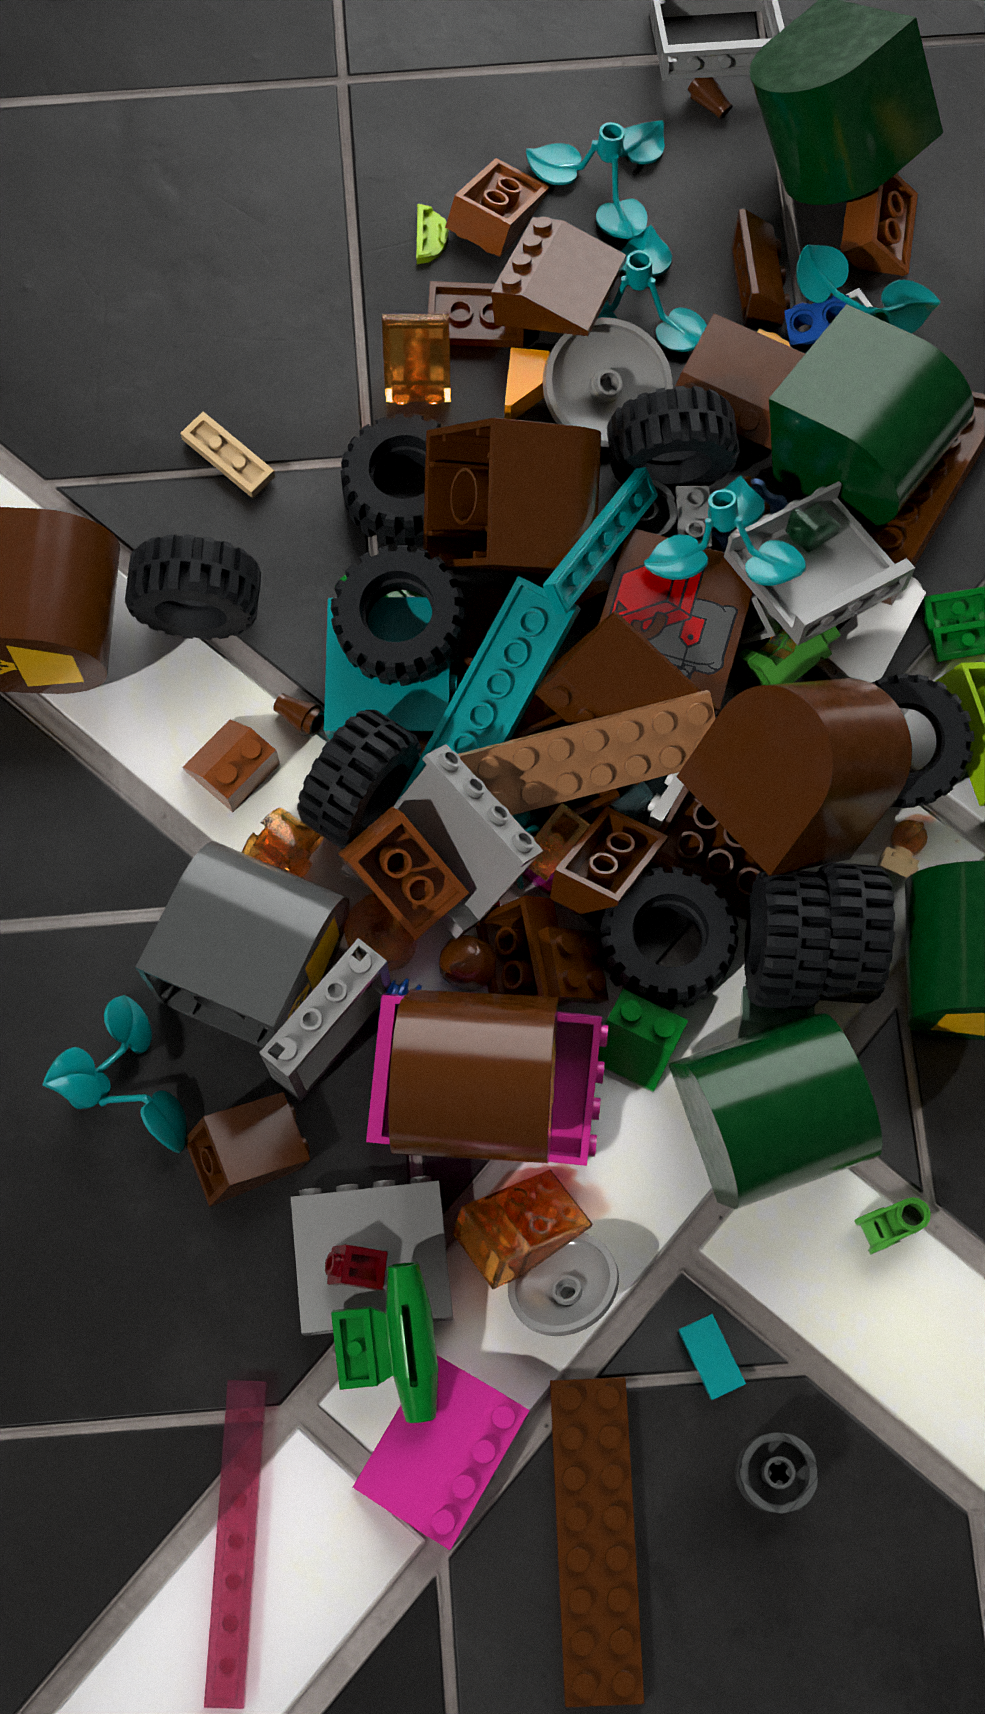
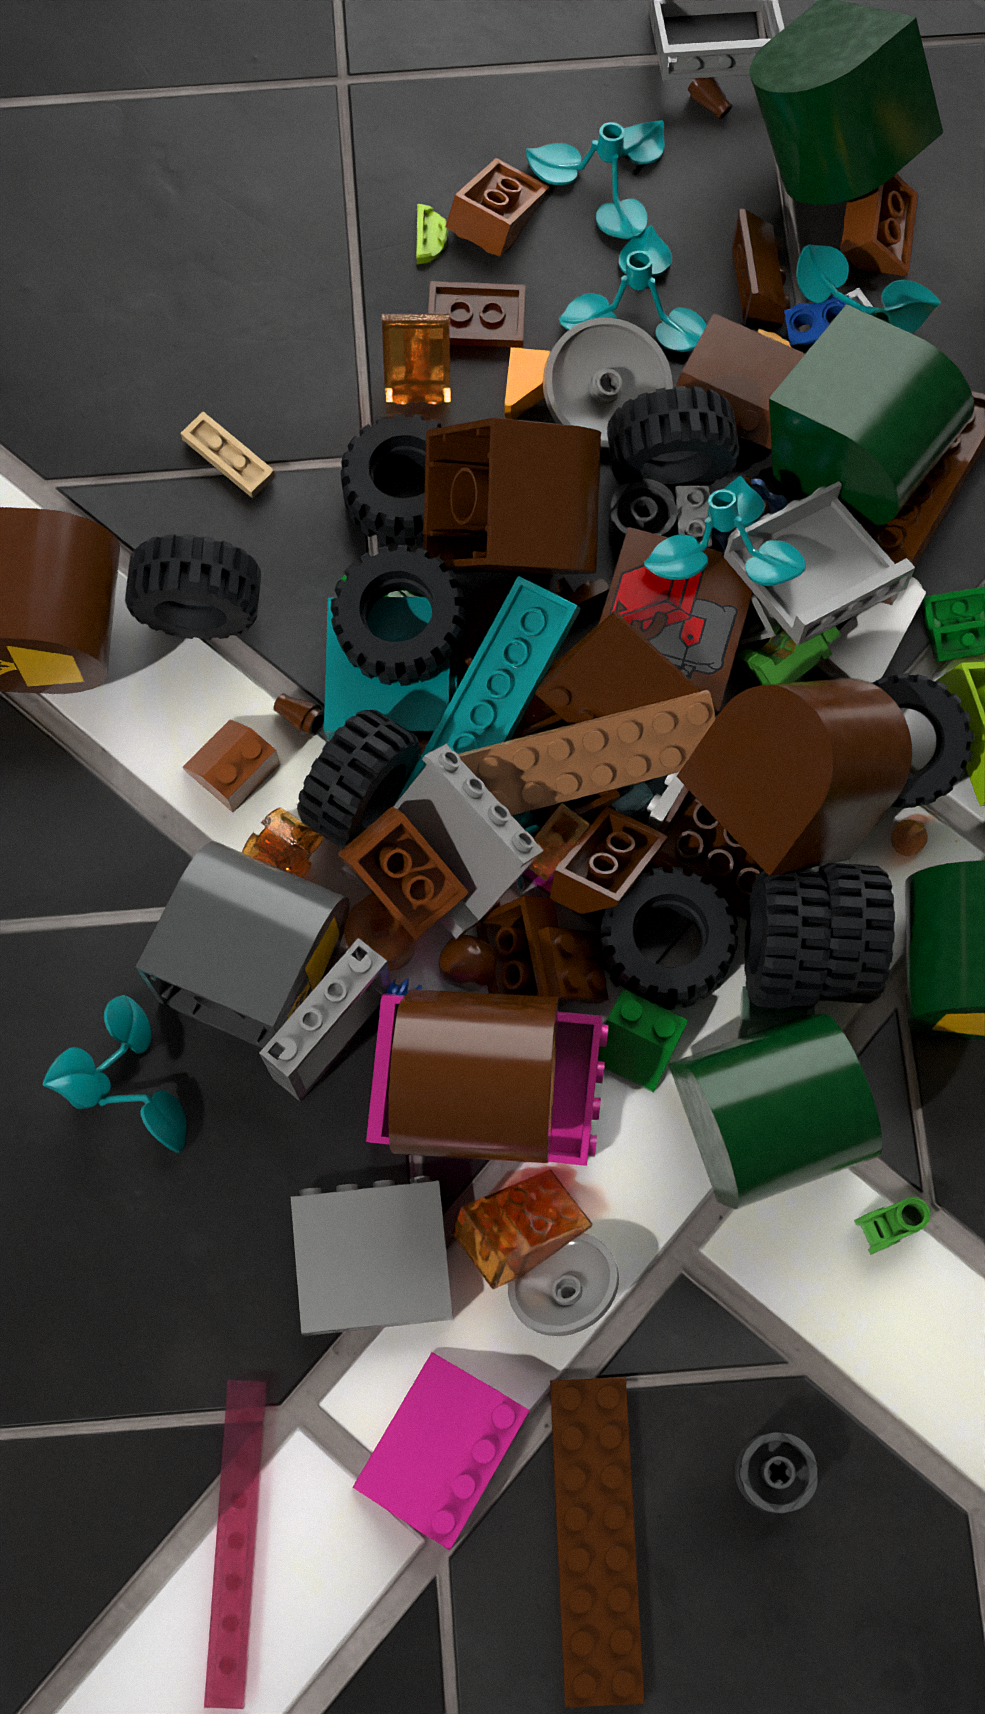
(246, 1147): reddish brown slope -> none
(356, 1267): dark red bracket -> none
(392, 1343): green plate -> none
(555, 279): slope -> none
(600, 541): teal tile -> none
(711, 1357): teal tile -> none
(811, 527): clear green bracket -> none
(898, 861): tan slope -> none

